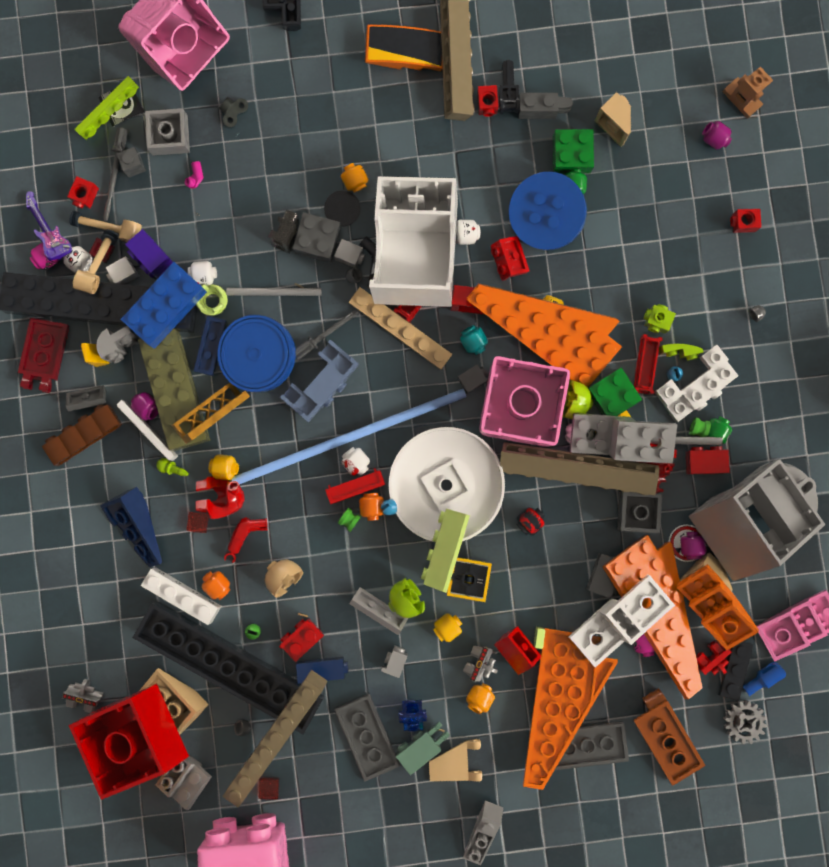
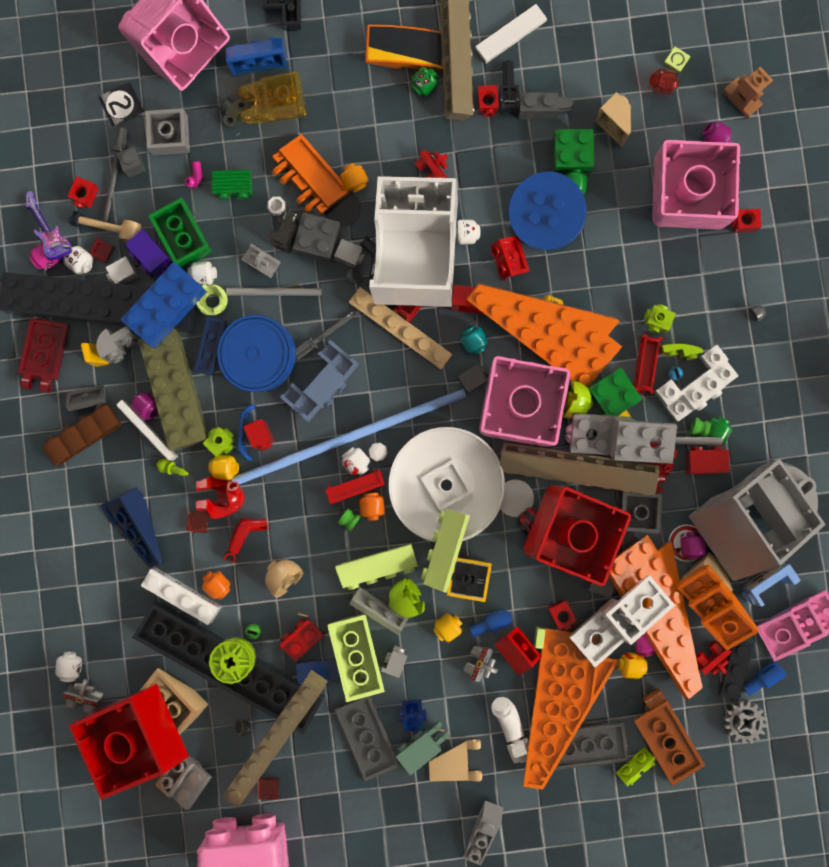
(68, 667): none -> white head
(87, 280): tan piece -> none
(106, 108): lime plate -> none
(180, 233): none -> green brick
(209, 421): pearl gold fence -> none
(213, 444): none -> lime brick
(232, 184): none -> green brick
(243, 656): none -> lime wheel
(245, 414): none -> blue piece
(256, 56): none -> blue slope
(259, 435): none -> red brick
(261, 261): none -> light grey hips
(275, 98): none -> clear yellow brick
(276, 206): none -> white tile
(310, 172): none -> orange hinge
(355, 657): none -> yellowish green slope
(377, 565): none -> yellowish green slope
(378, 452): none -> white tile
(389, 507): dark azure hinge -> none
(424, 81): none -> green head
(427, 160): none -> red hips
(480, 698): light orange head -> none
(493, 622): none -> blue arm
(511, 33): none -> white tile
(512, 728): none -> white piece
(516, 498): none -> white sticker
(555, 609): none -> red brick
(576, 534): none -> red brick
(632, 665): none -> yellow head
(639, 762): none -> lime hinge
(664, 81): none -> clear red head
(676, 60): none -> yellowish green tile
(696, 184): none -> bright pink brick
(766, 579): none -> light blue panel

